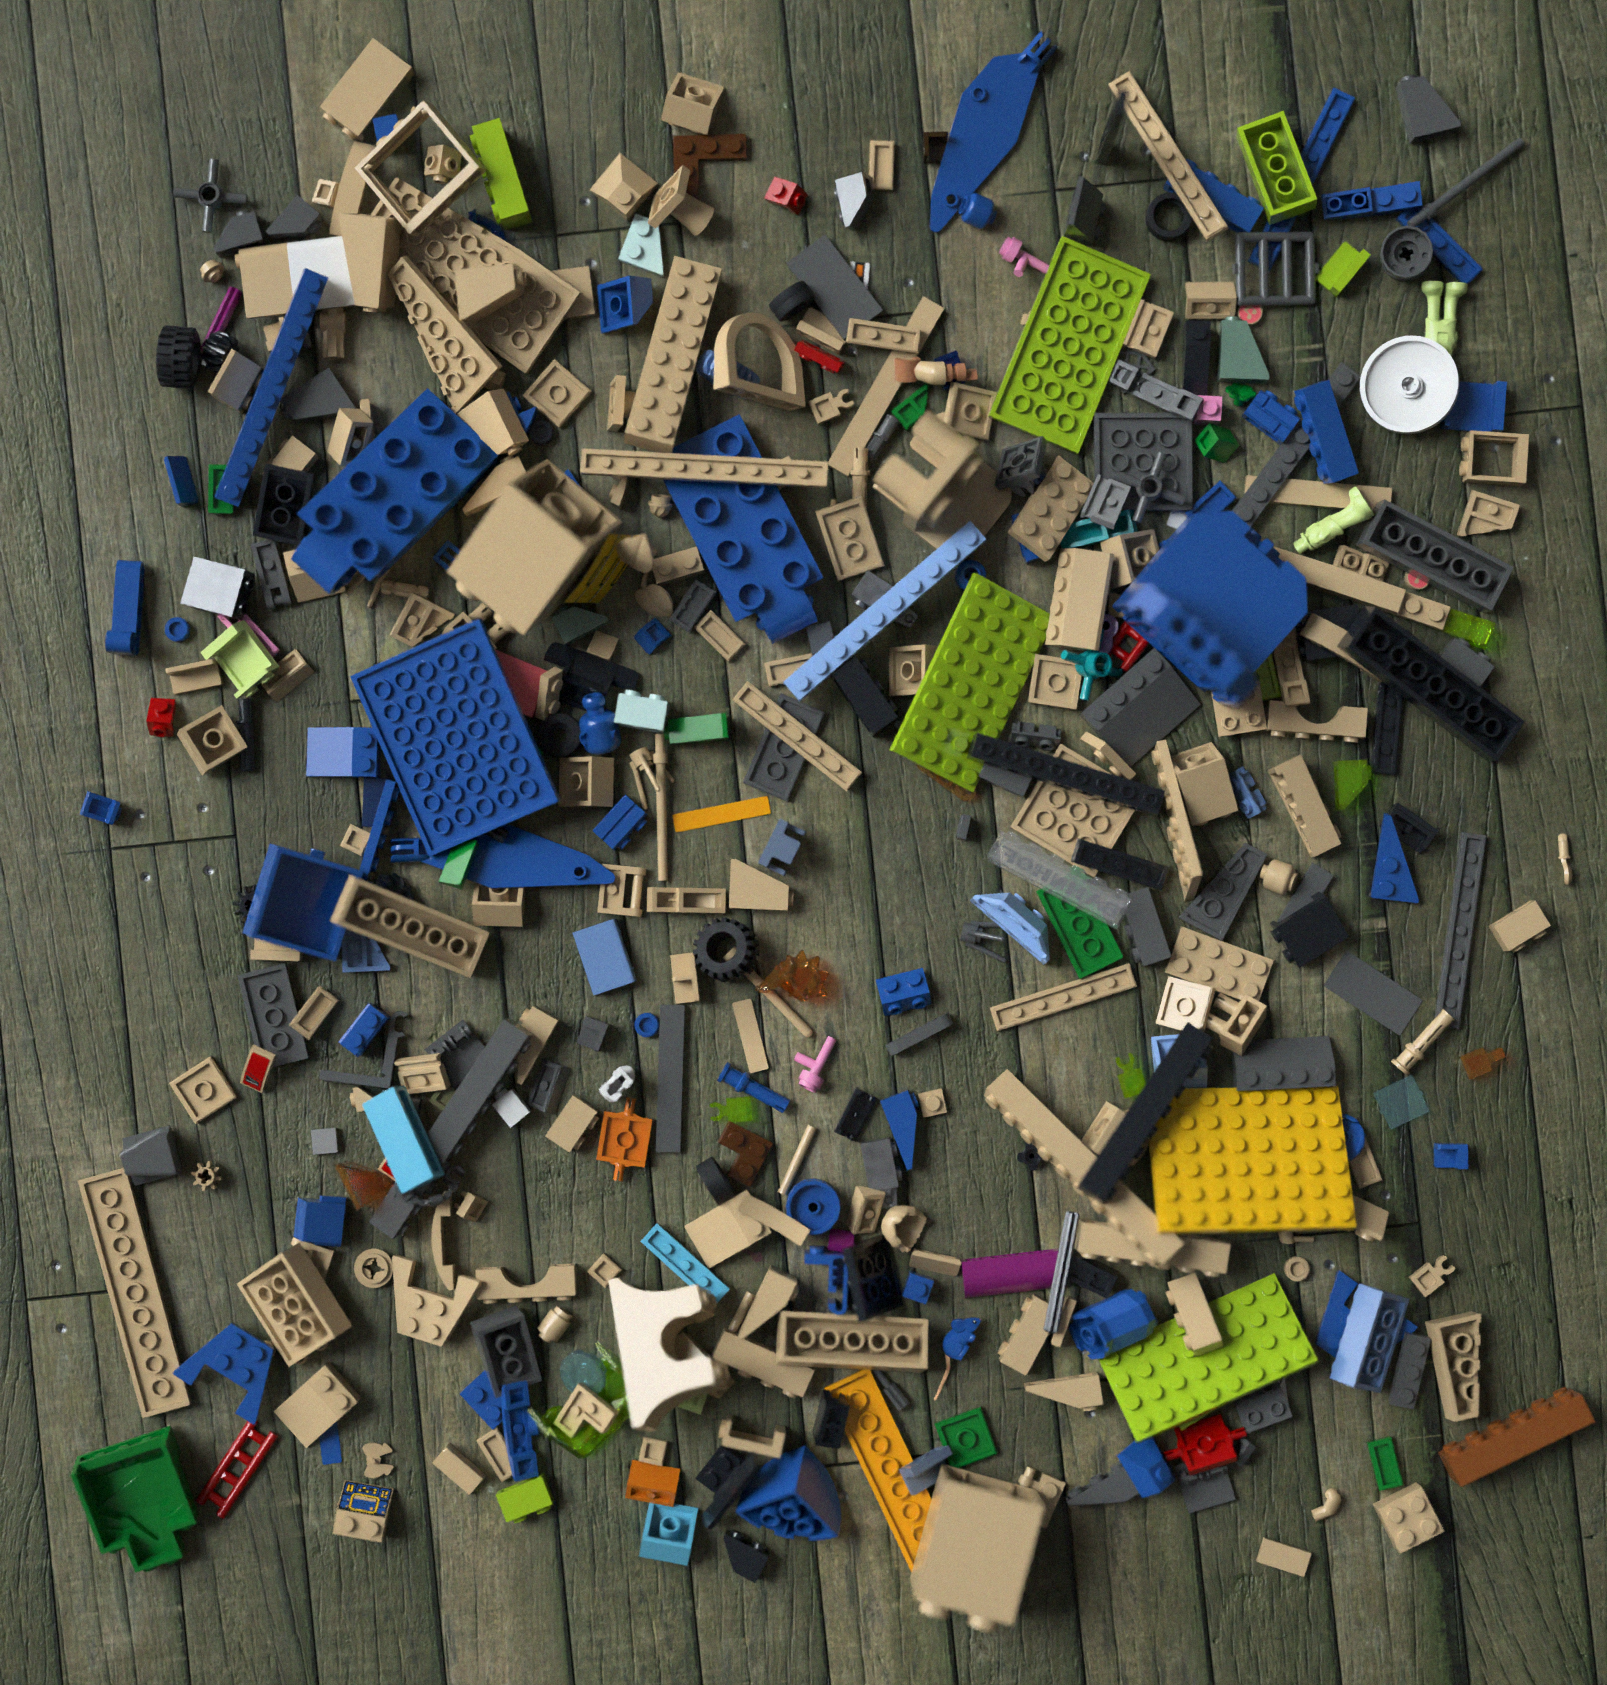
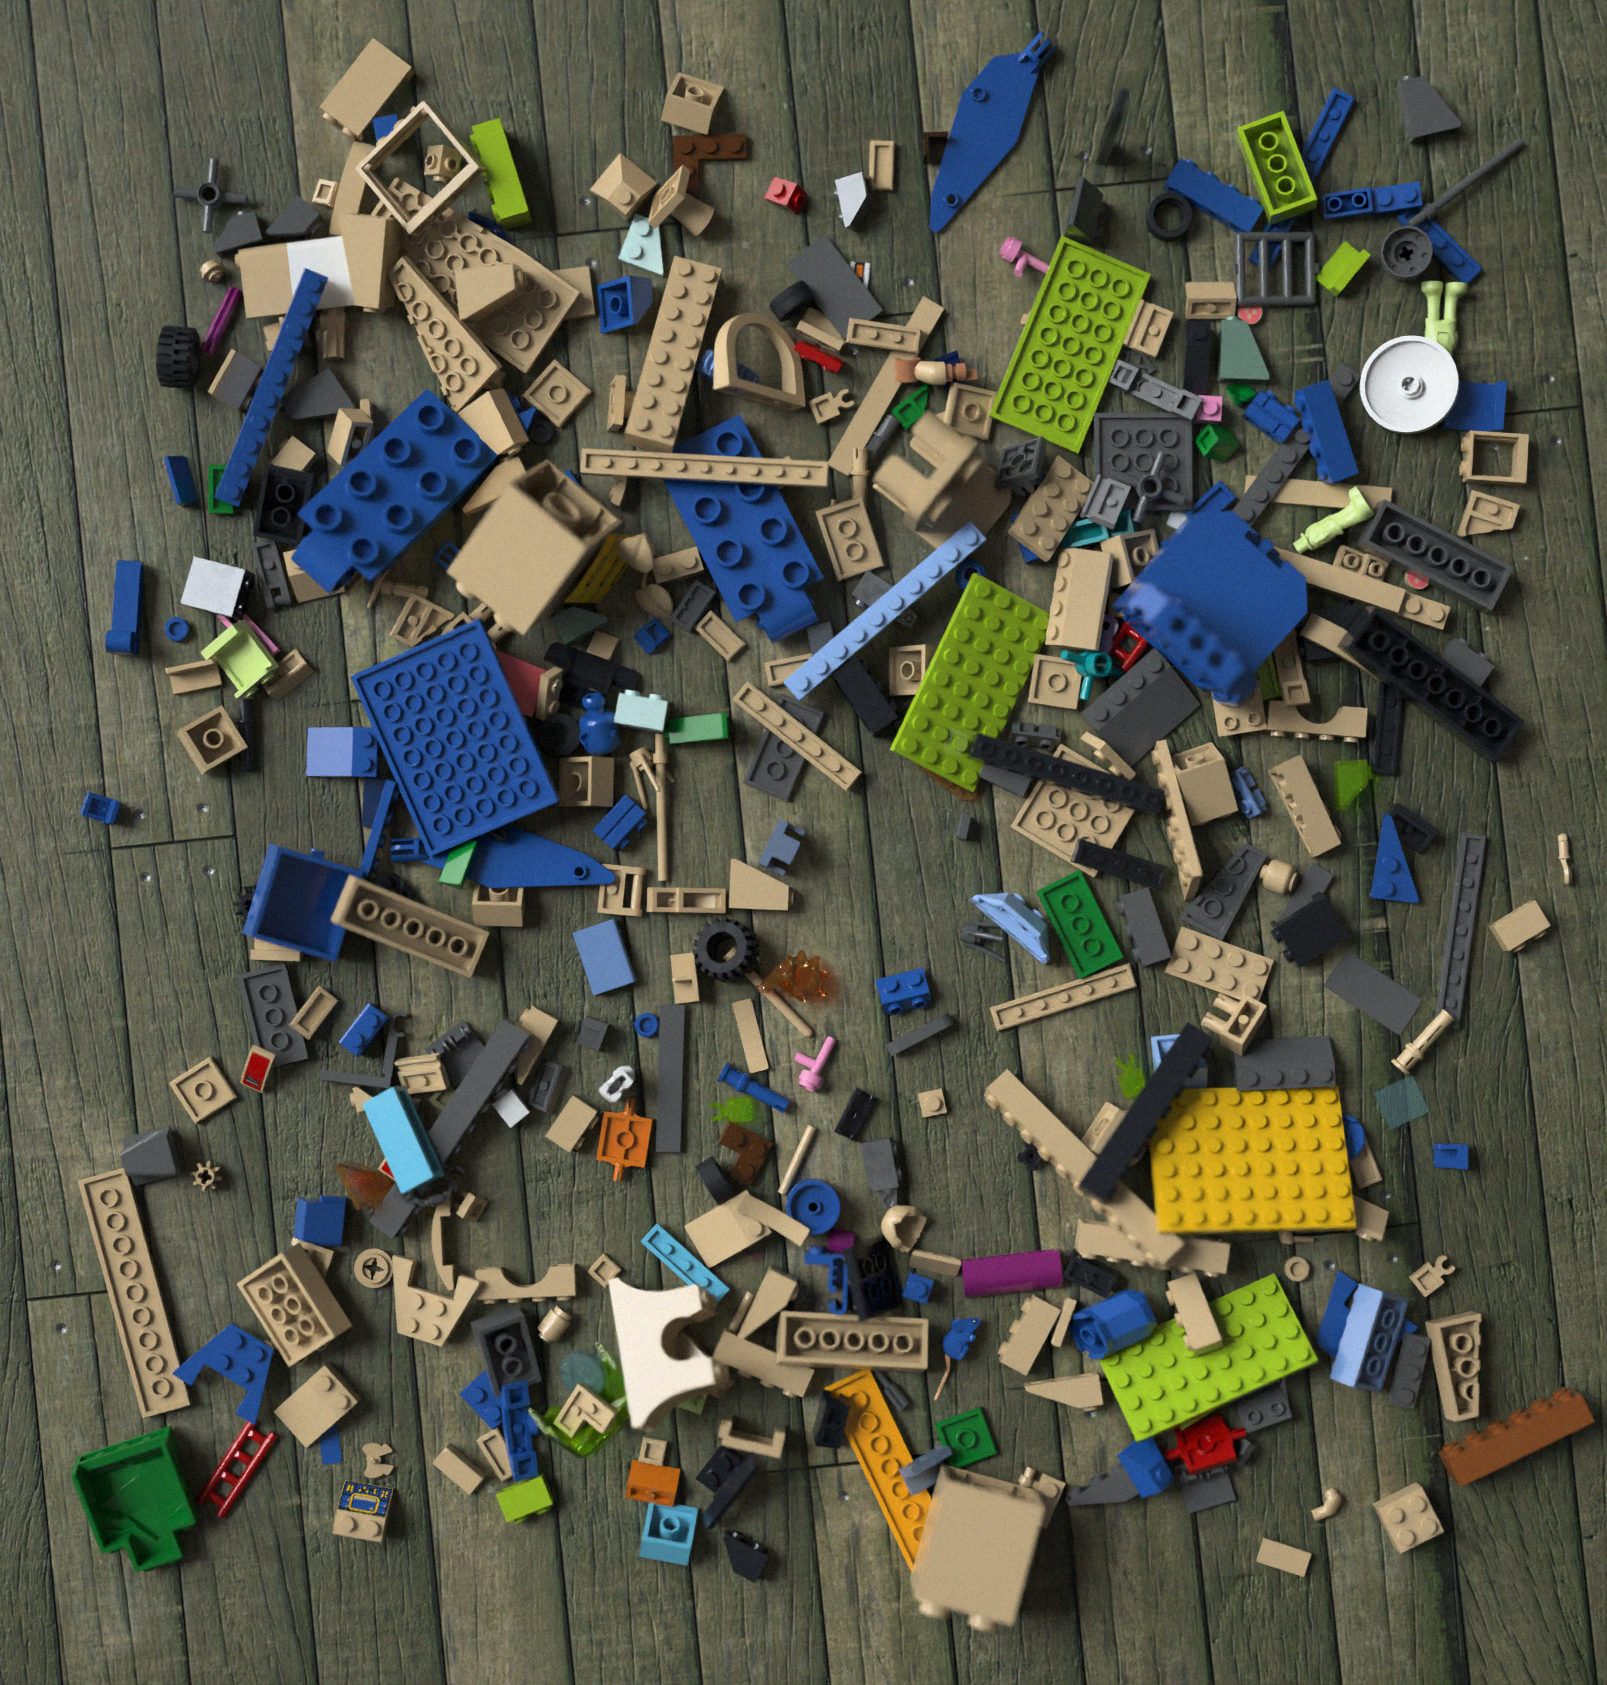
(161, 717): red bracket -> none
(217, 349): black gear -> none
(324, 1140): light grey tile -> none
(355, 840): tan tile -> none
(361, 953): medium blue wing -> none
(660, 505): tan plate -> none
(721, 814): light orange sticker -> none
(793, 1498): blue brick -> none
(865, 1210): tan slope -> none
(902, 1120): blue slope -> none
(977, 211): blue head -> none
(1059, 879): clear brick -> none
(1061, 1272): axle -> none
(1170, 159): tan tile -> none
(1185, 1003): tile -> none
(1384, 1463): green tile -> none
(1470, 628): clear neon green plate -> none
(1478, 1062): clear orange plate -> none

